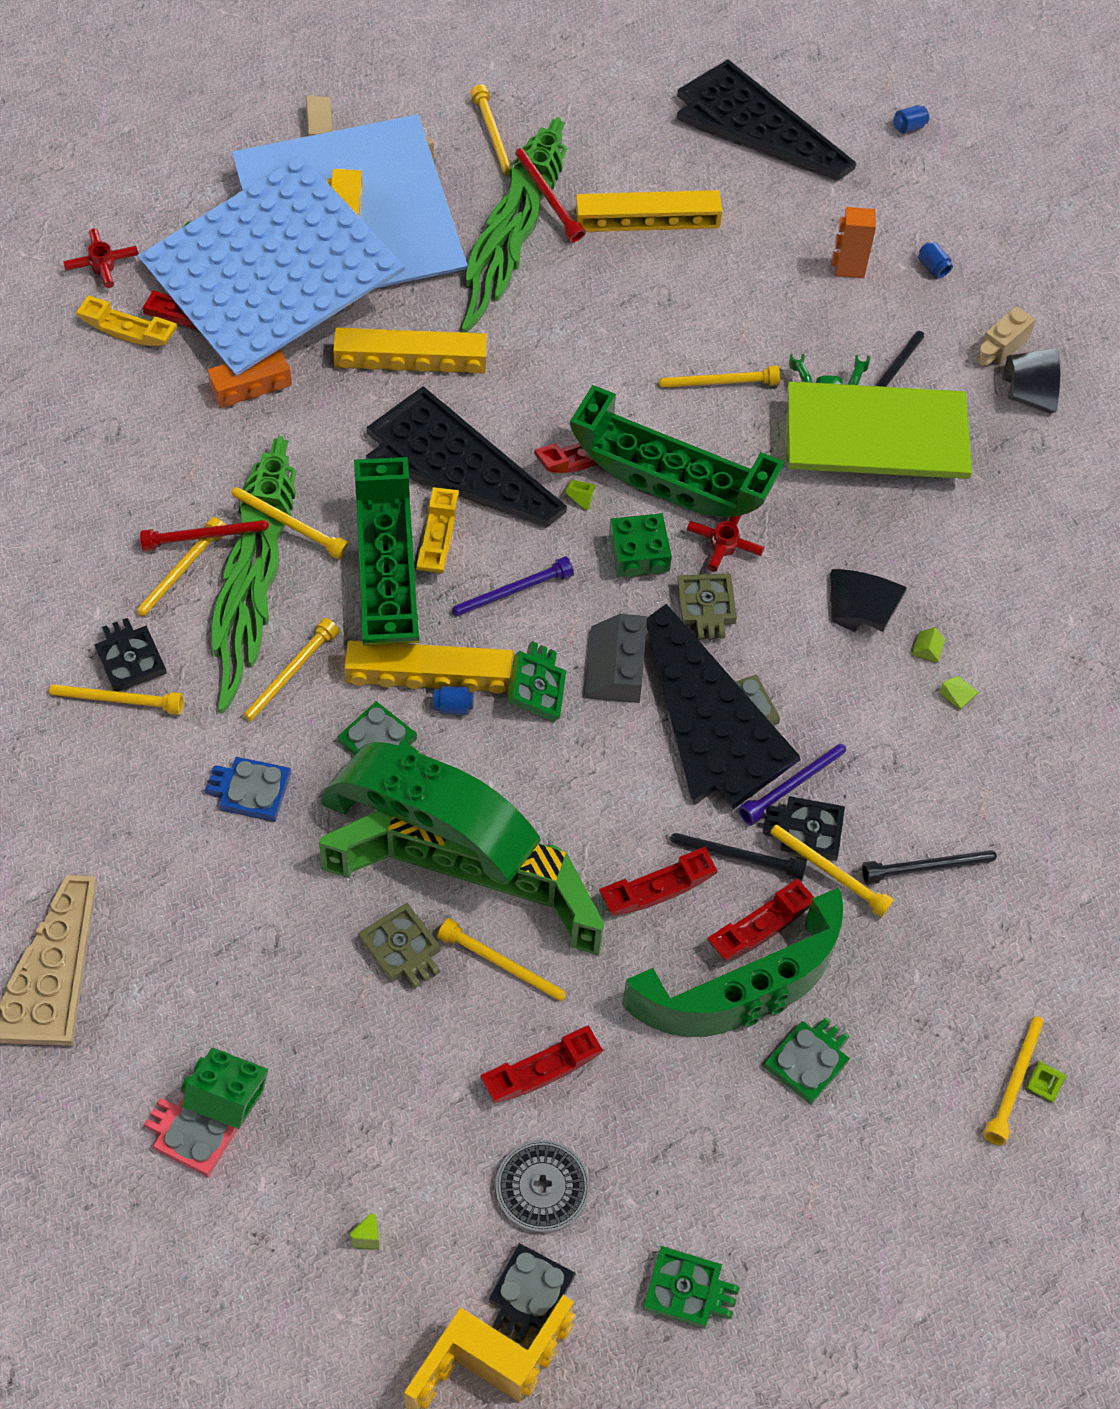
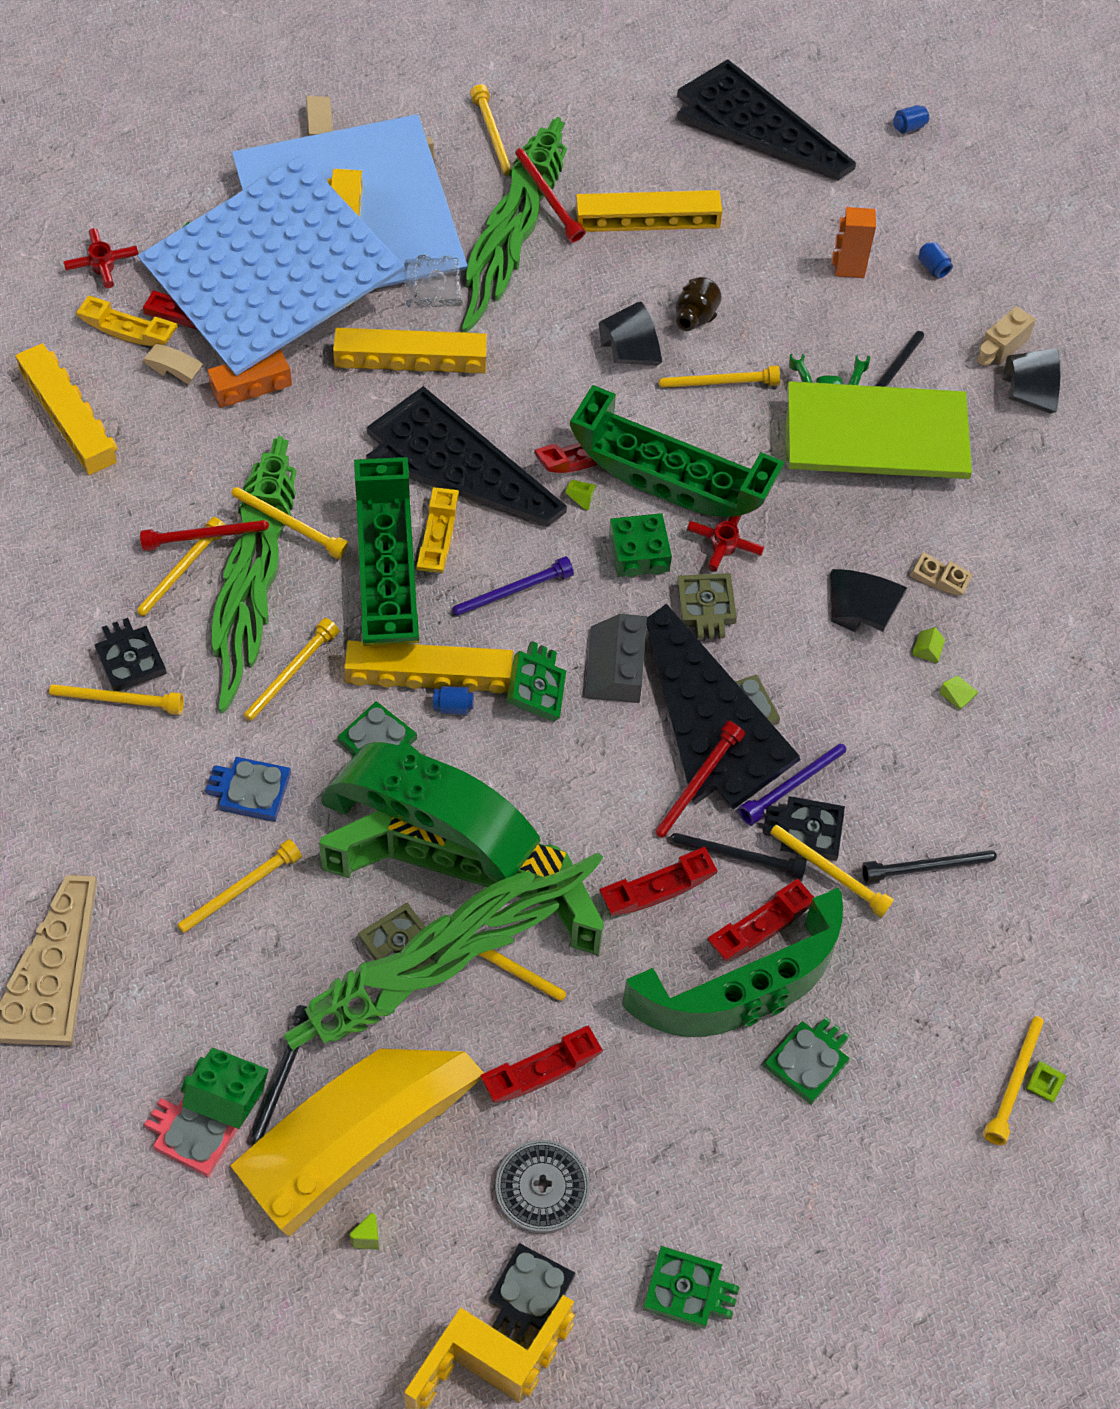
(66, 408): none -> yellow brick
(167, 359): none -> tan slope
(286, 854): none -> yellow piece
(299, 1016): none -> black piece
(350, 1128): none -> yellow slope
(432, 282): none -> clear slope
(456, 945): none -> bright green piece
(631, 336): none -> black slope
(697, 303): none -> dark brown piece
(730, 735): none -> red piece
(947, 578): none -> tan slope

